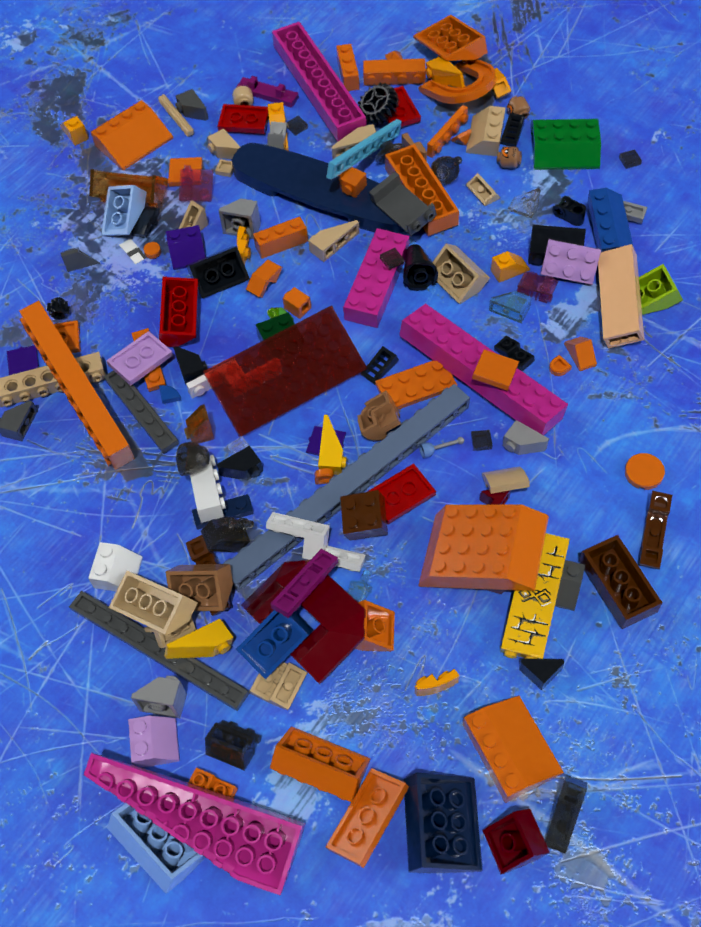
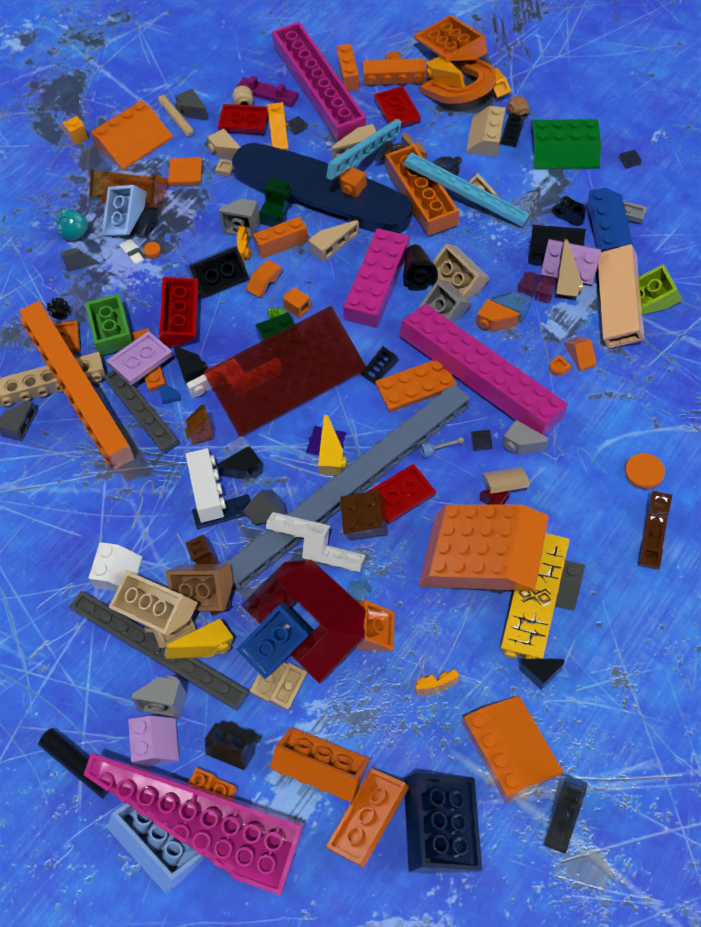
(22, 359): dark purple piece -> none
(69, 757): none -> black brick
(71, 224): none -> teal piece
(109, 324): none -> bright green brick
(185, 246): dark purple slope -> none
(191, 458): clear smoke piece -> none
(194, 216): tan slope -> none
(195, 184): clear pink hinge -> none
(226, 534): clear smoke brick -> none
(263, 505): none -> dark grey slope
(277, 134): light grey slope -> none
(277, 197): none -> dark green brick
(304, 583): magenta hinge -> none
(323, 476): orange tile -> none
(378, 417): medium nougat brick -> none
(379, 103): black gear -> none
(391, 258): clear smoke tile -> none
(401, 204): dark grey panel -> none
(447, 131): orange plate -> none
(447, 300): none -> light grey slope
(462, 138): orange slope -> none
(466, 189): none -> medium azure tile
(495, 369): orange tile -> none
(496, 317): none -> orange slope
(507, 266): light orange slope -> none
(509, 157): medium nougat head -> none
(511, 348): black slope -> none
(515, 841): dark red slope -> none
(569, 277): none -> tan slope
(620, 582): reddish brown brick -> none

